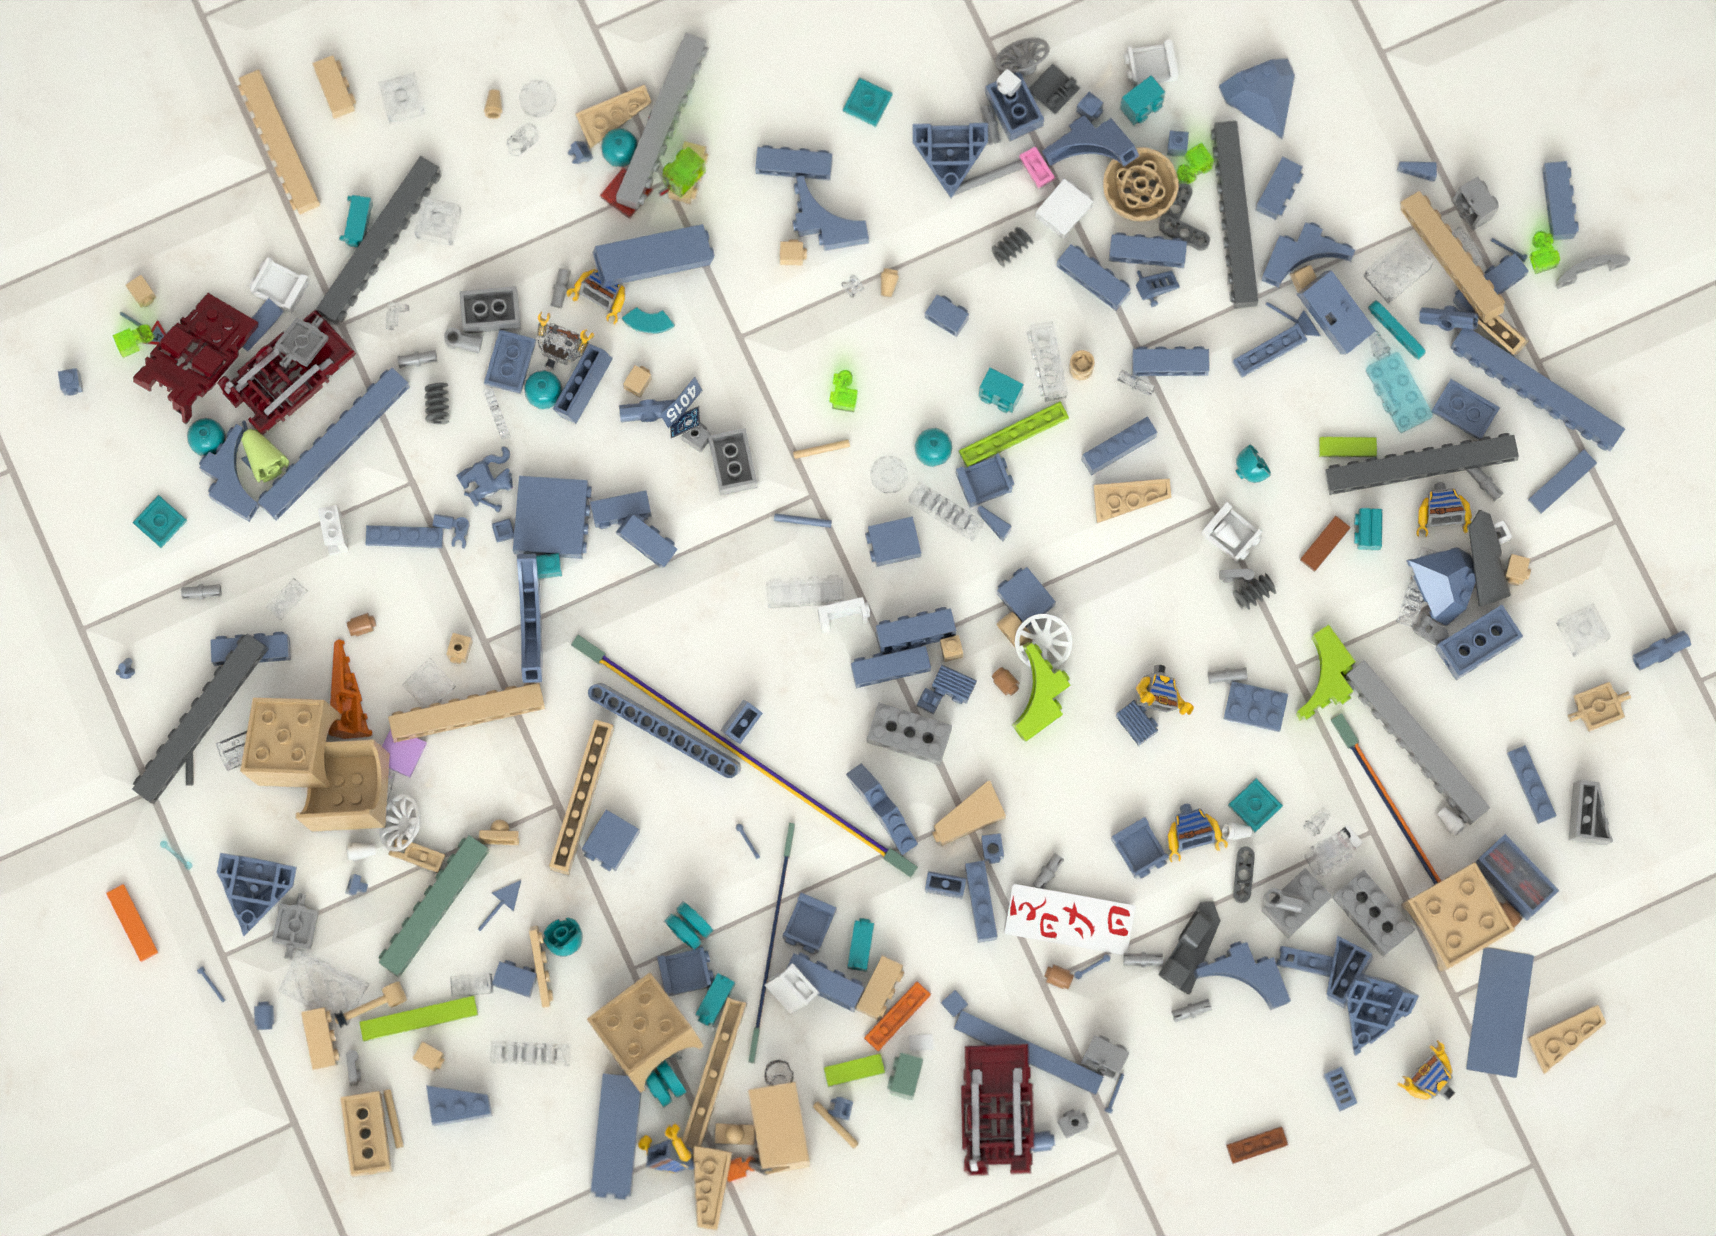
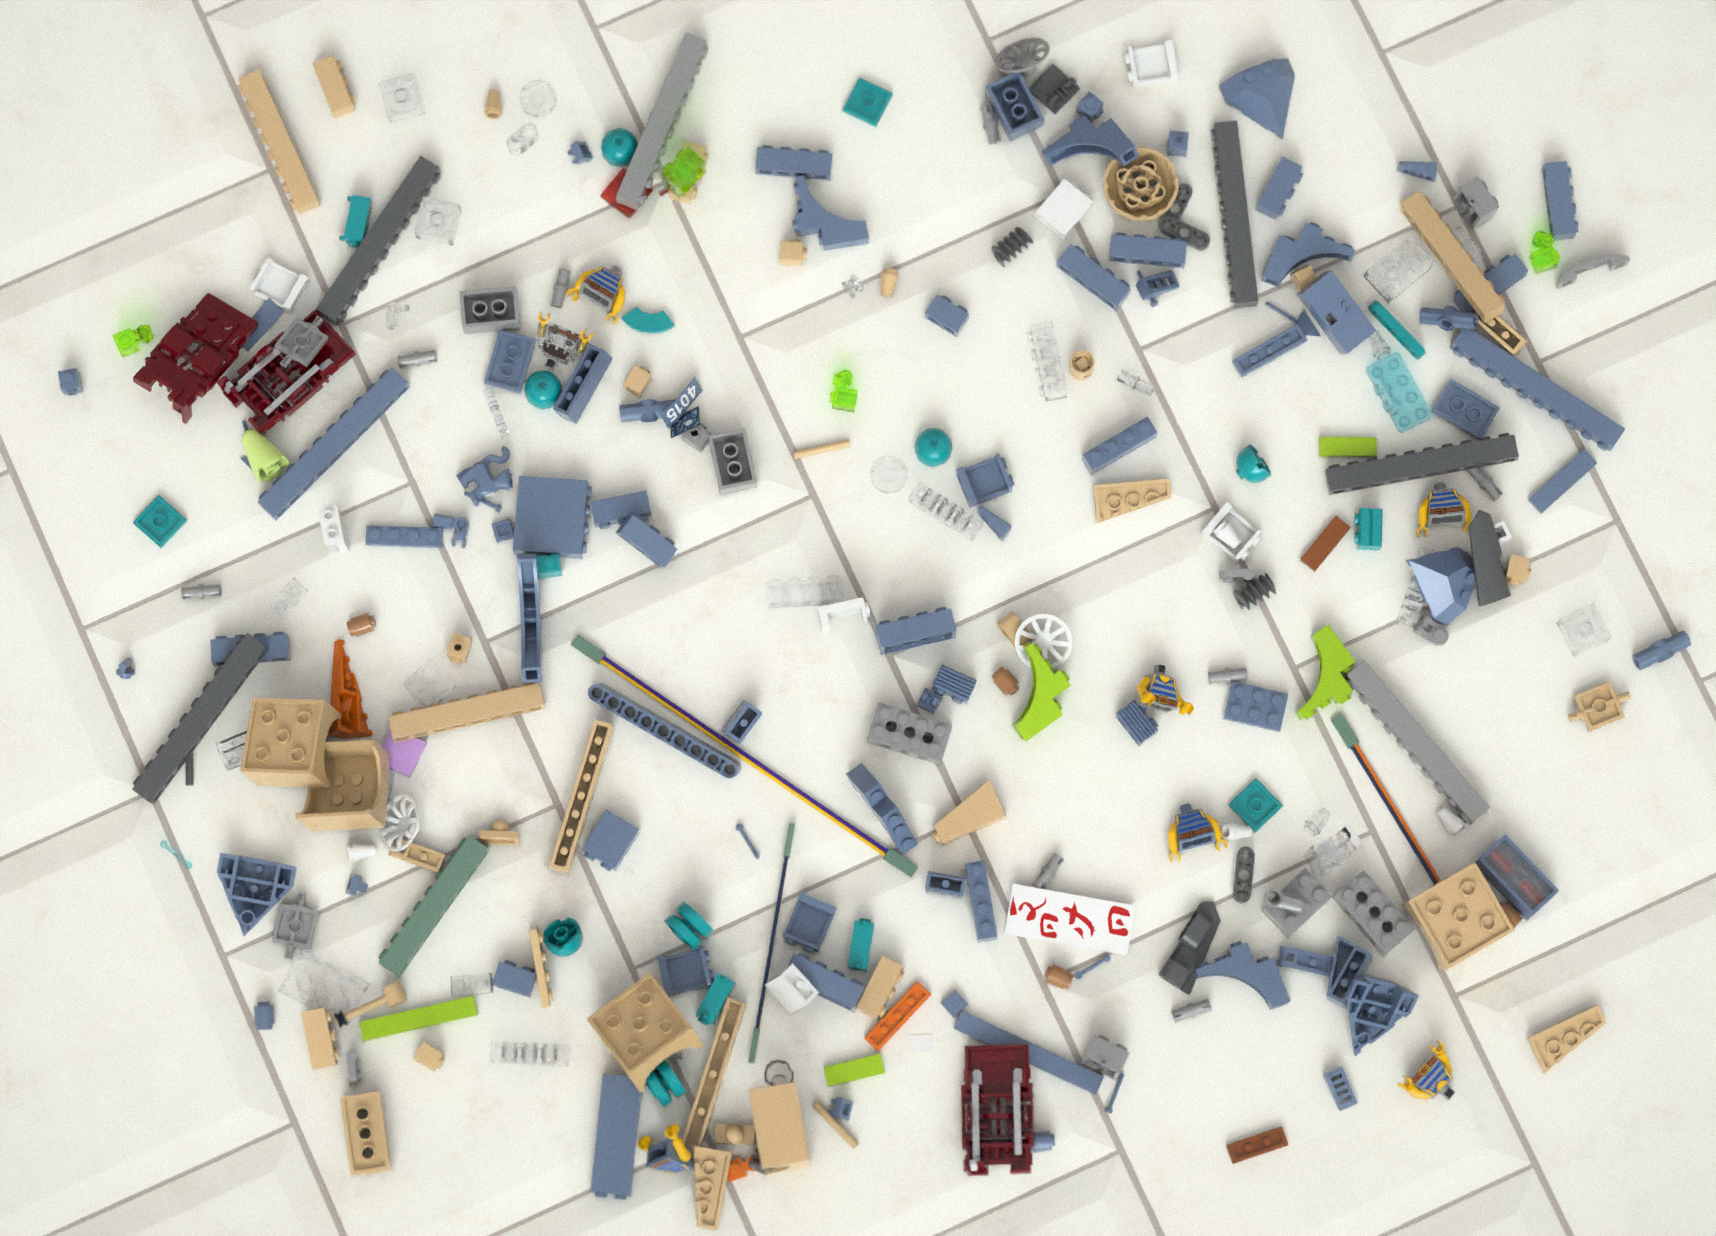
(132, 923): orange tile -> none
(141, 291): tan brick -> none
(157, 329): piece -> none
(201, 971): sand blue piece -> none
(205, 436): teal cylinder -> none
(222, 468): sand blue arch -> none
(393, 1119): tan bar -> none
(435, 403): dark grey piece -> none
(456, 1106): sand blue wedge -> none
(465, 340): light grey piece -> none
(507, 896): sand blue piece -> none
(611, 114): tan wing -> none
(653, 255): sand blue brick -> none
(802, 520): sand blue bar -> none
(890, 666): sand blue brick -> none
(893, 541): sand blue brick -> none
(906, 1076): sand green brick -> none
(950, 150): sand blue wedge -> none
(951, 648): tan brick -> none
(989, 176): light grey piece -> none
(993, 839): sand blue brick -> none
(1000, 391): teal brick -> none
(1008, 83): white plate -> none
(1013, 434): lime tile -> none
(1025, 595): sand blue brick -> none
(1036, 167): bright pink plate -> none
(1073, 1123): light grey brick -> none
(1140, 848): sand blue panel -> none
(1142, 101): teal brick -> none
(1143, 959): light grey pin -> none
(1170, 361): sand blue brick -> none
(1199, 161): clear neon green brick -> none
(1479, 629): sand blue brick -> none
(1500, 1012): sand blue sticker -> none
(1524, 257): sand blue piece -> none
(1531, 784): sand blue plate -> none
(1588, 816): light grey wedge -> none

